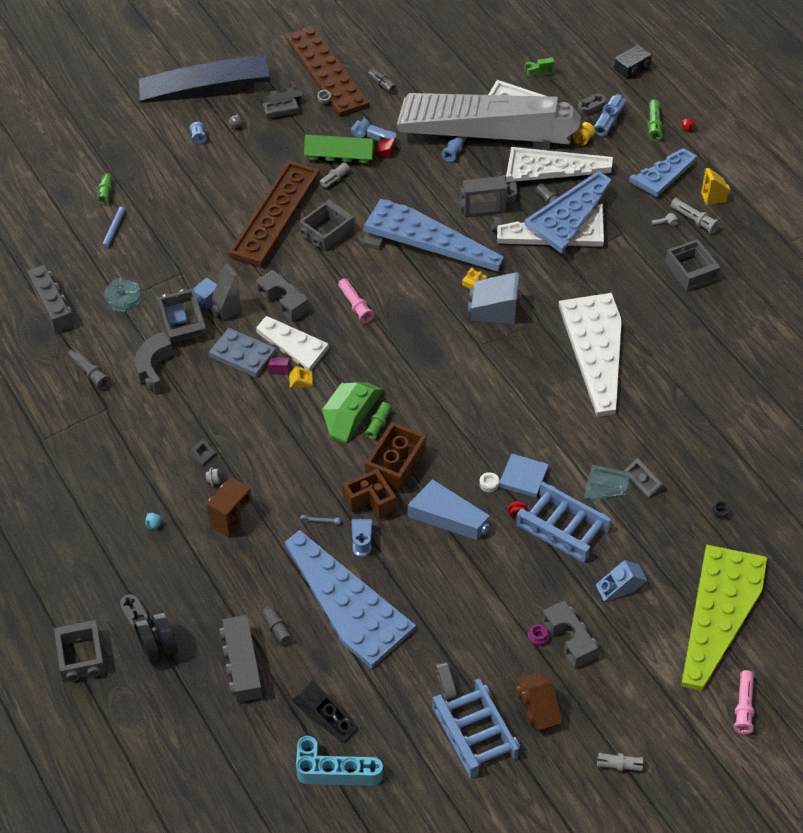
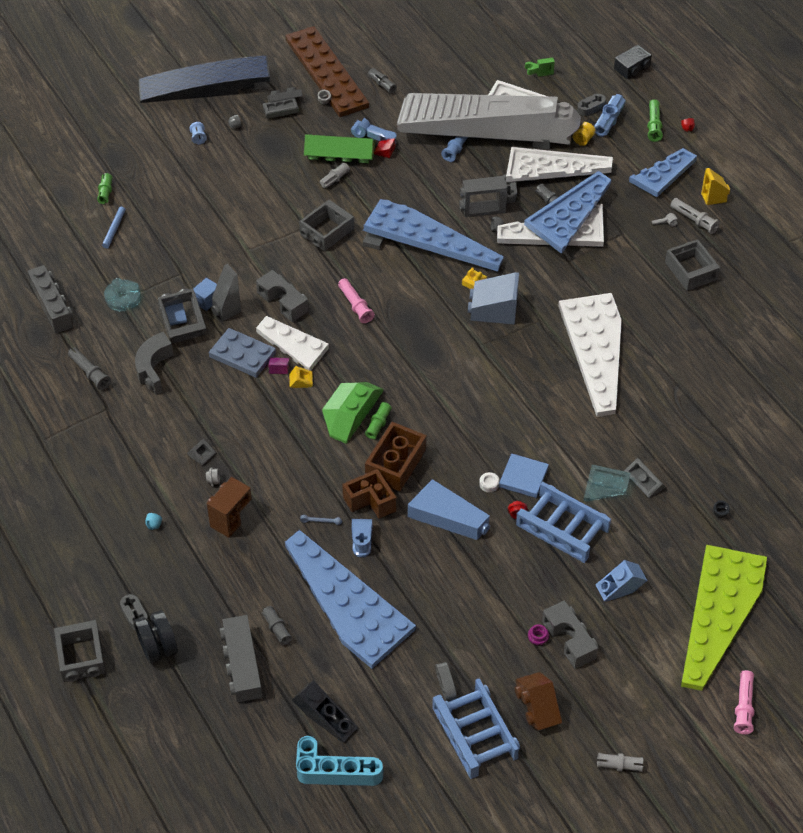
(274, 213): reddish brown plate -> none

